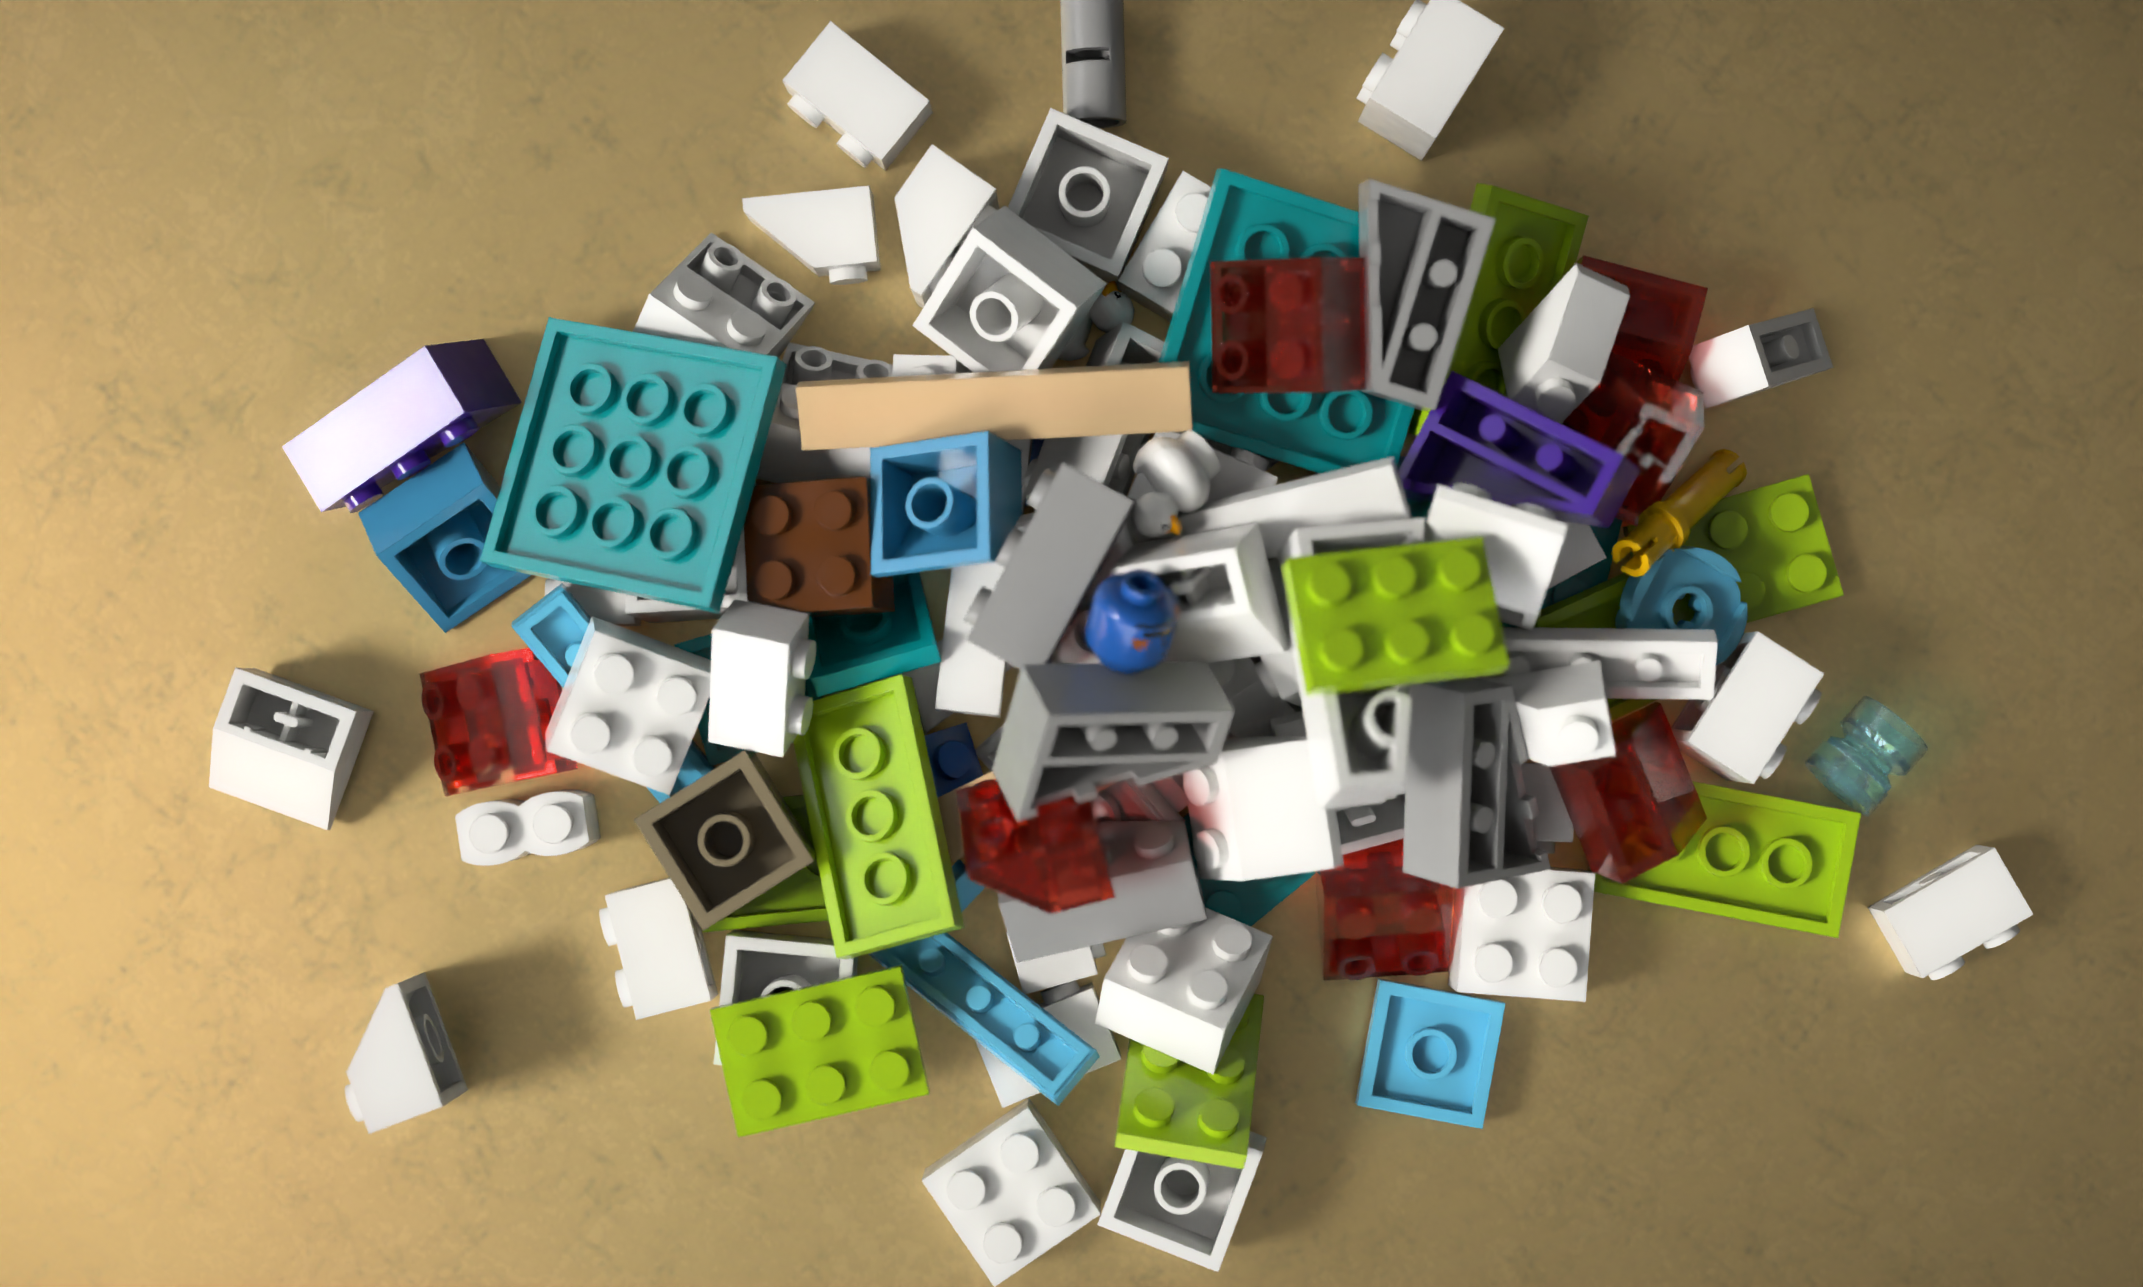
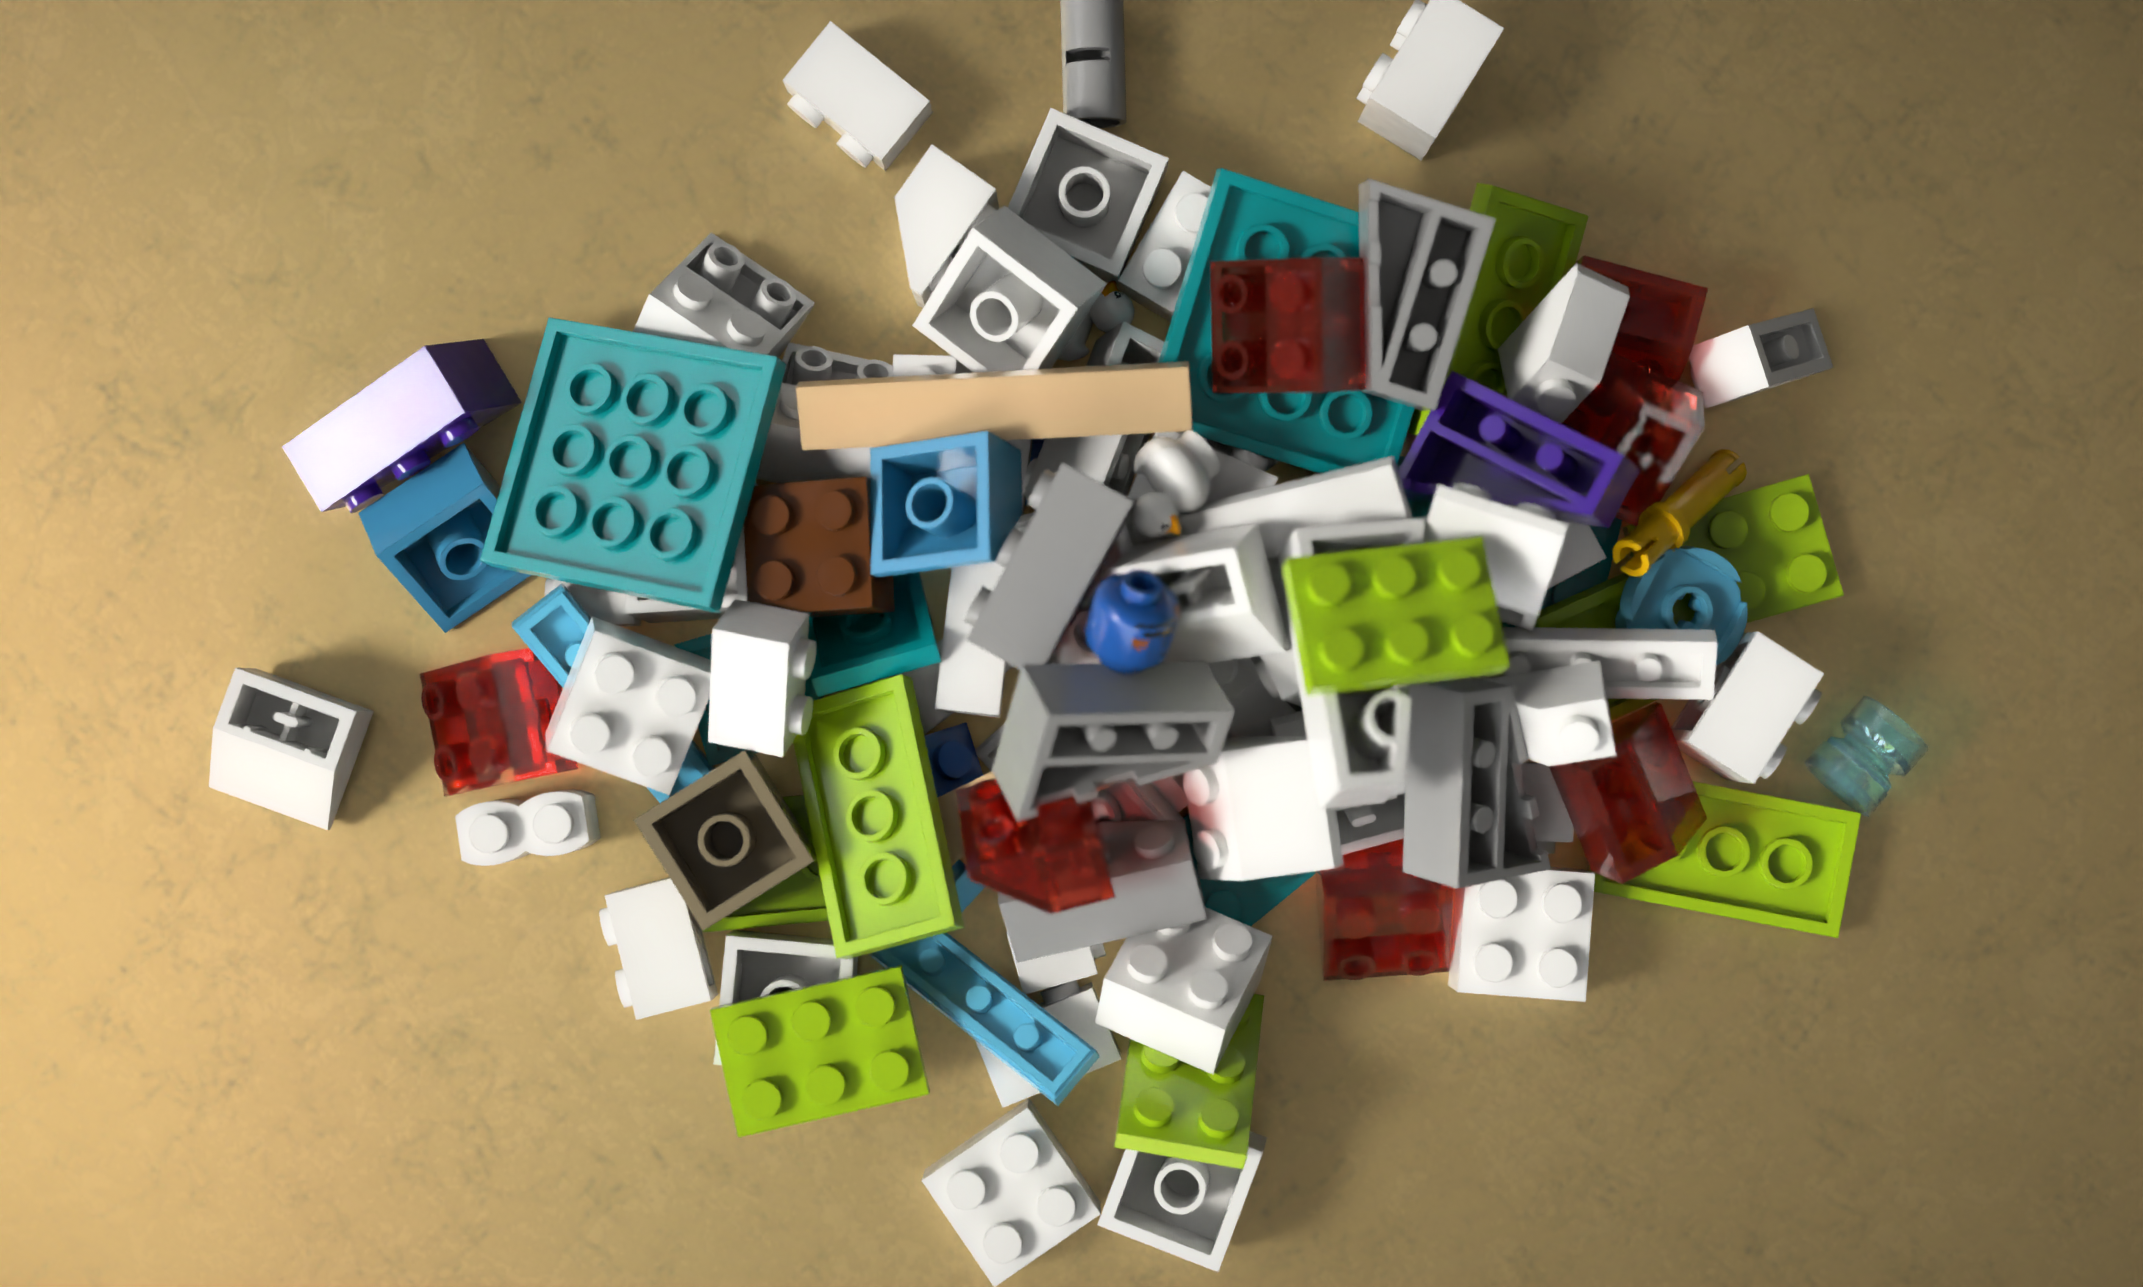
(403, 1059): white slope -> none
(823, 229): white slope -> none
(1430, 1053): medium azure plate -> none
(1951, 913): white brick -> none

